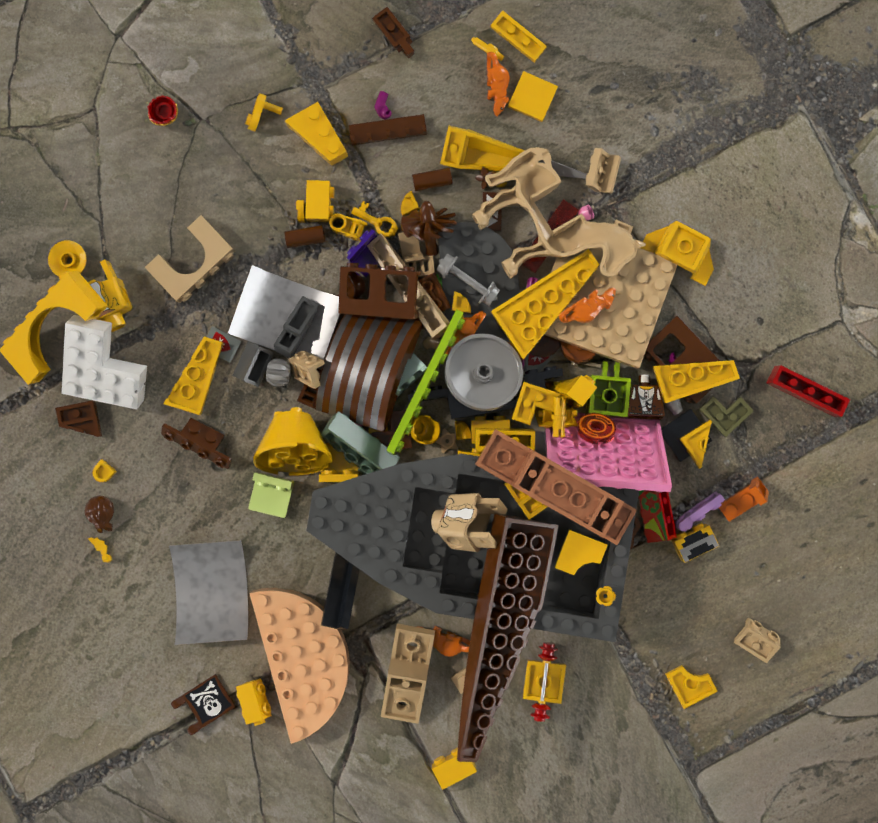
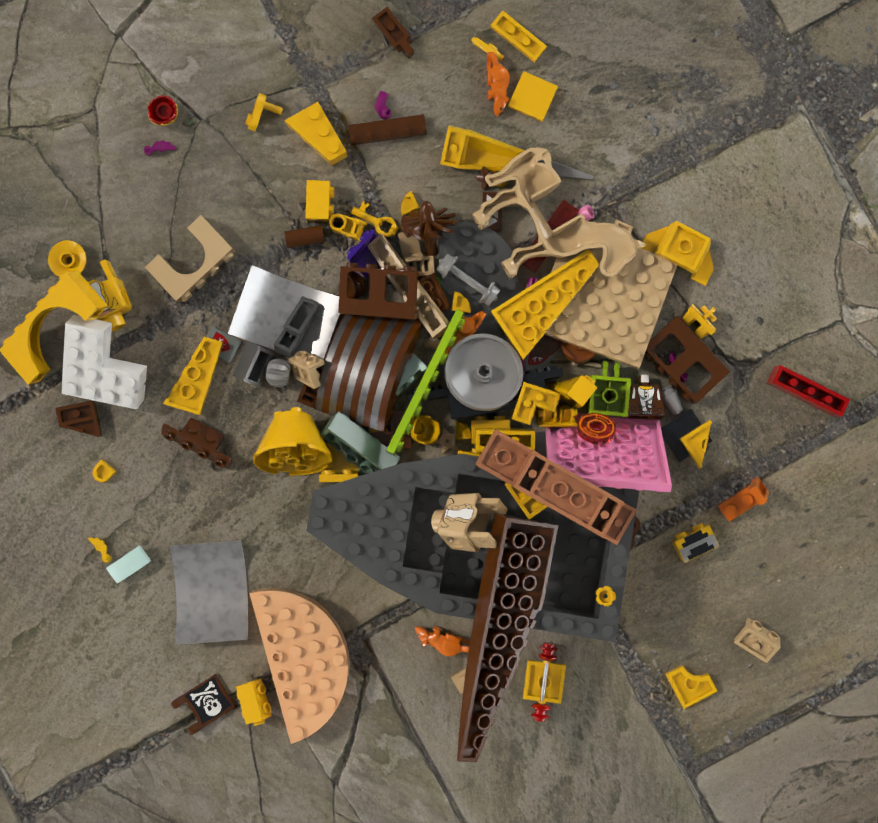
(99, 512): reddish brown piece -> none
(128, 564): none -> light aqua slope
(159, 146): none -> magenta piece
(271, 494): yellowish green bracket -> none
(301, 207): yellow tile -> none
(340, 594): black panel -> none
(407, 673): tan bracket -> none
(432, 179): reddish brown piece -> none
(450, 771): yellow brick -> none
(559, 416): yellow pin -> none
(579, 551): yellow tile -> none
(588, 309): orange animal -> none
(602, 171): tan bracket -> none
(657, 516): red brick -> none
(687, 379): yellow wing -> none
(698, 512): lavender hinge -> none
(706, 326): none -> yellow hips
(725, 419): olive plate -> none

